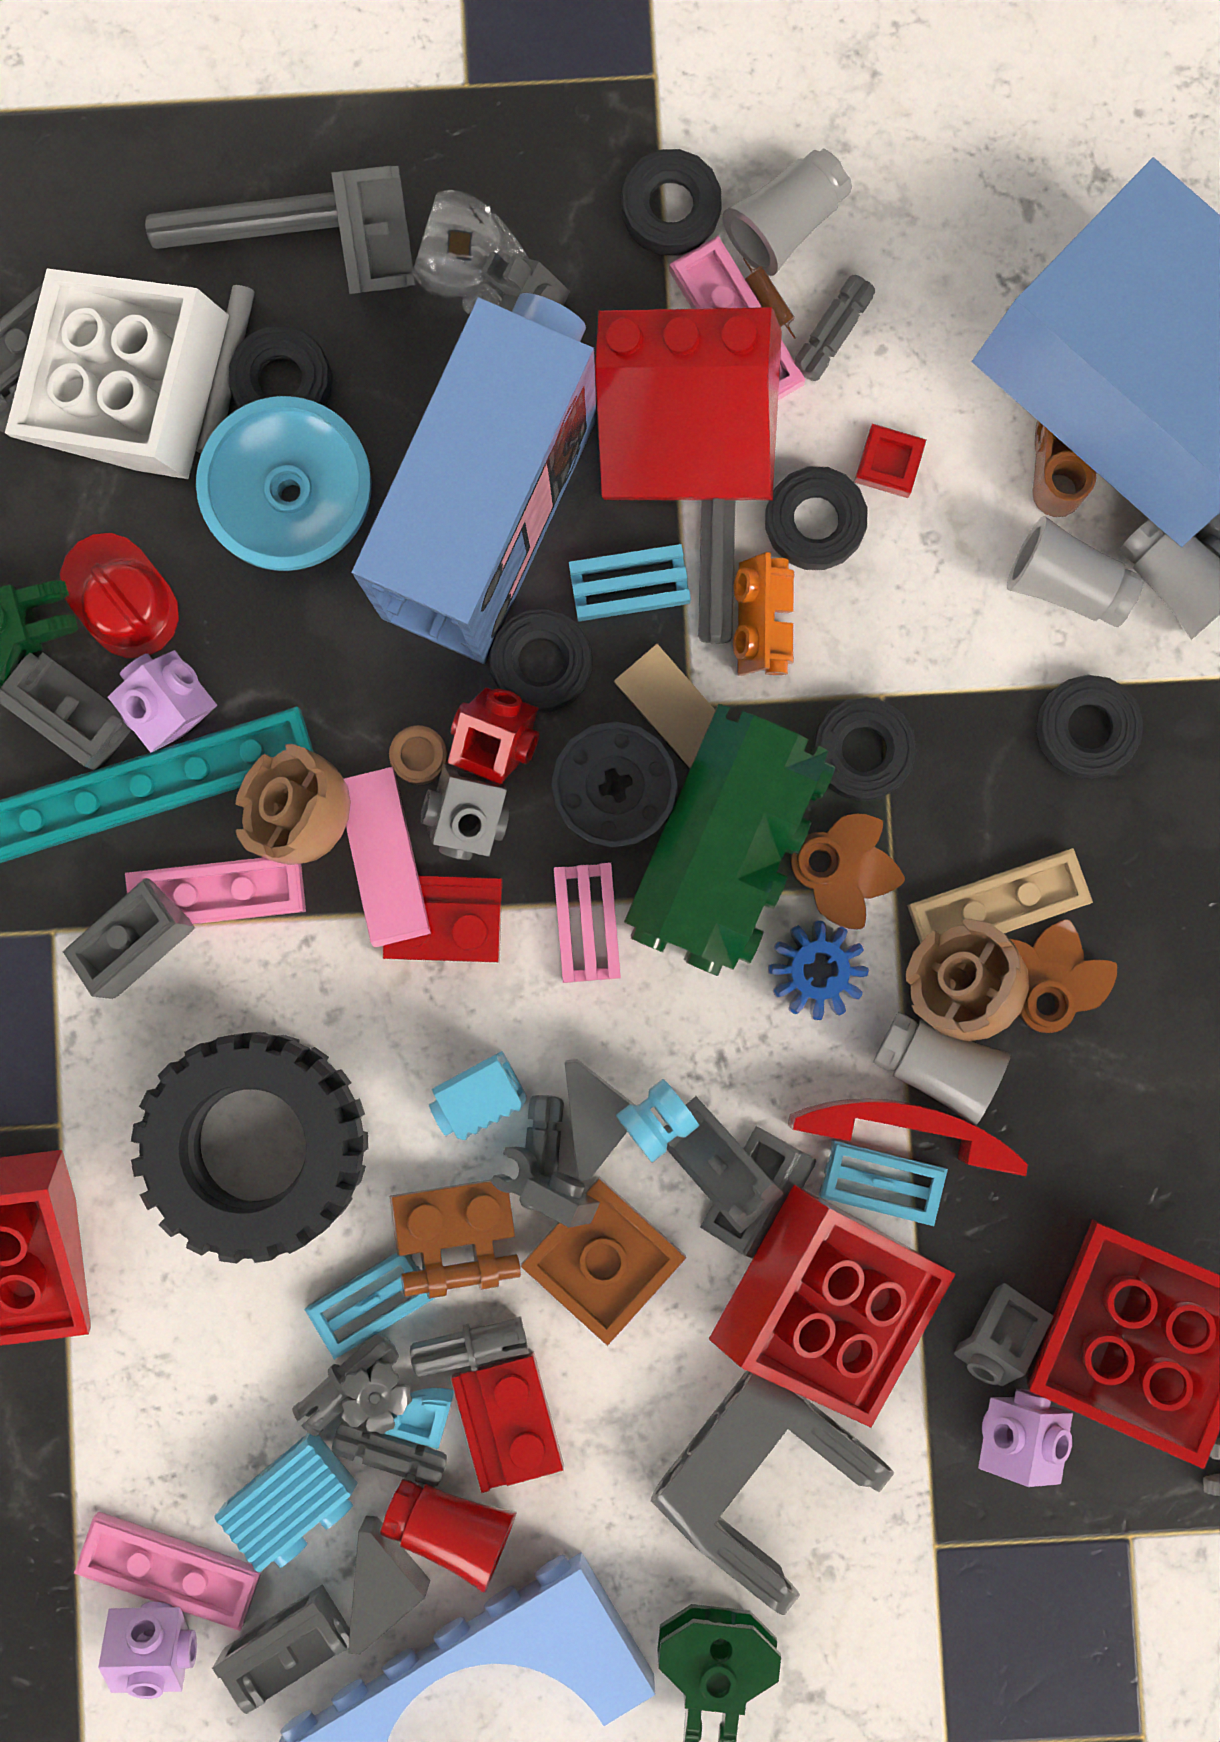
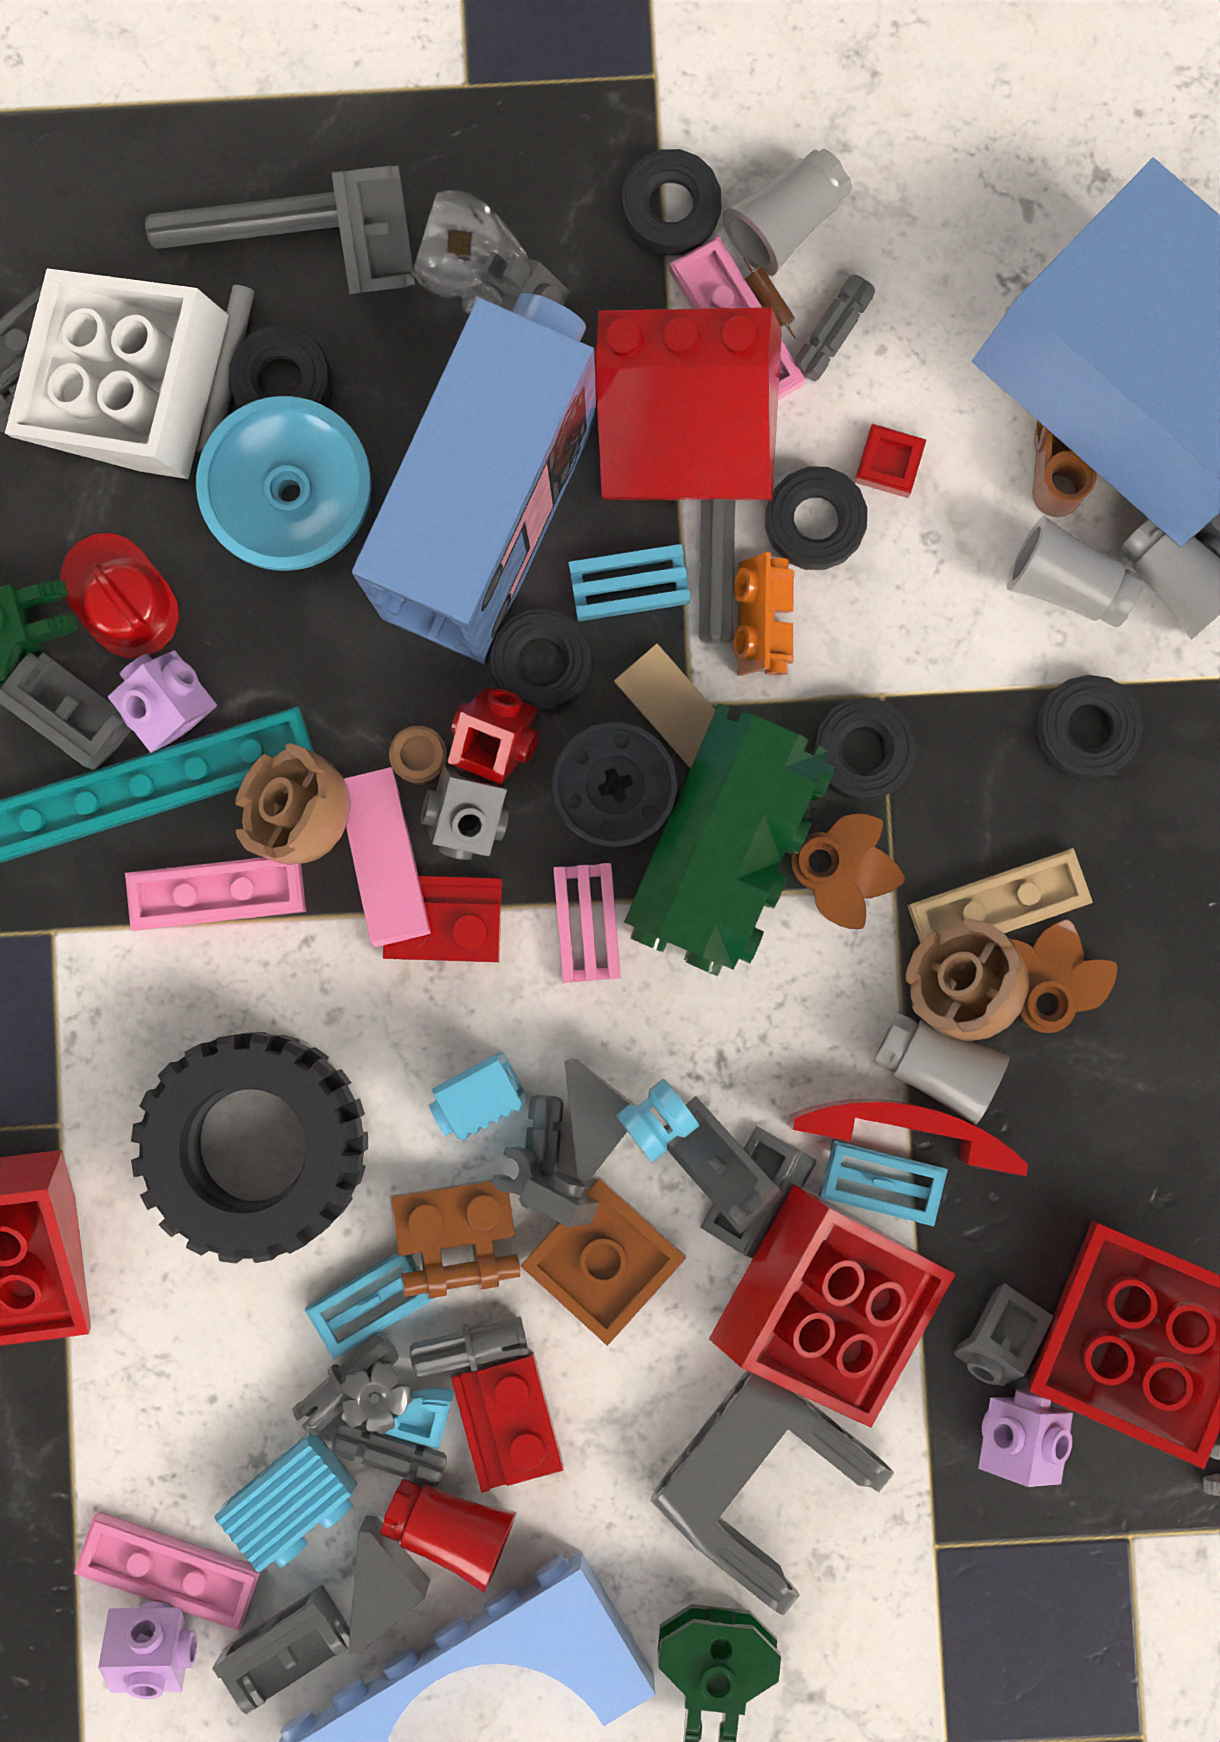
(127, 940): dark grey slope -> none
(830, 986): blue gear -> none

